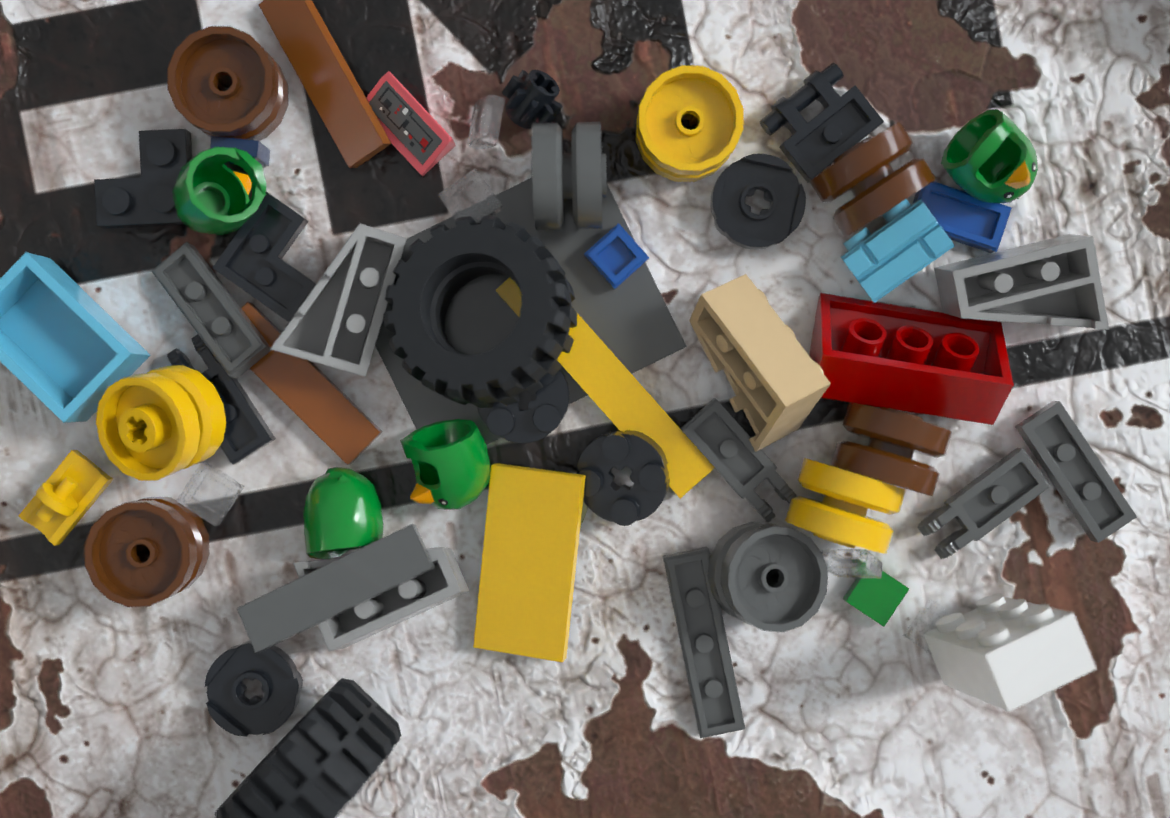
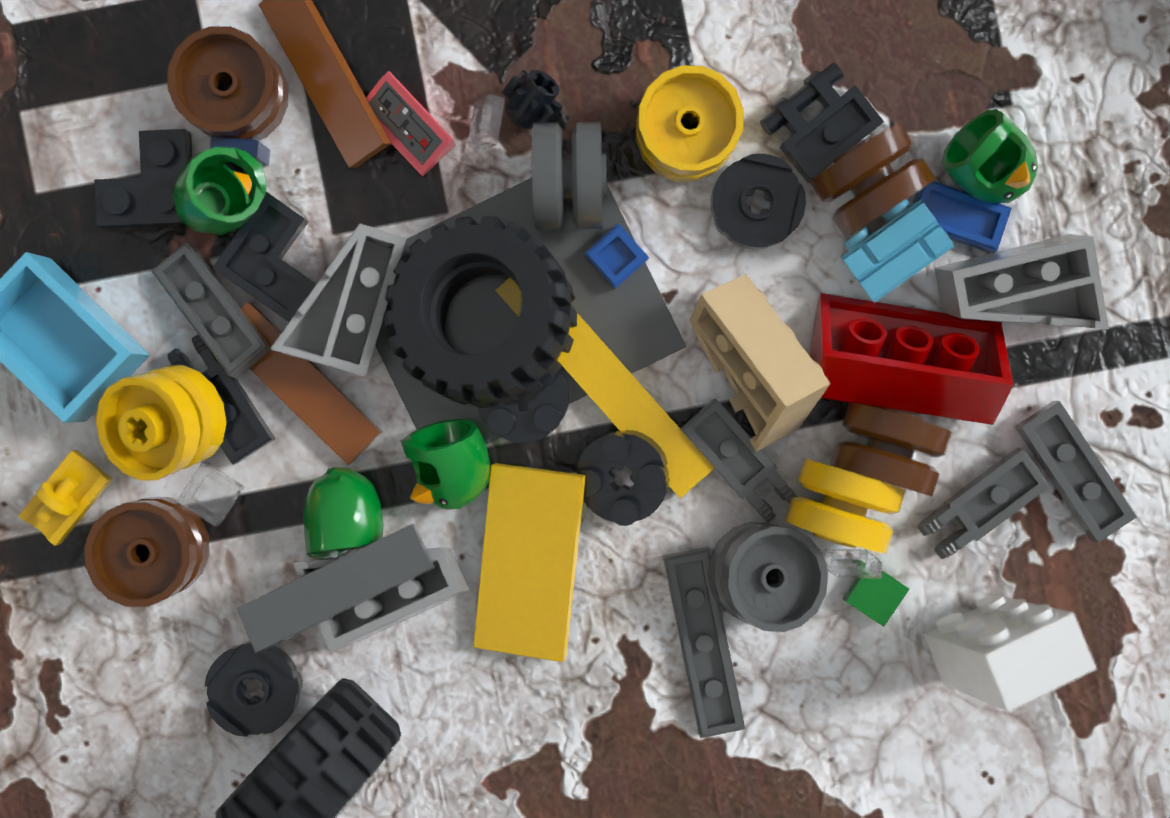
(470, 198): clear tile -> none

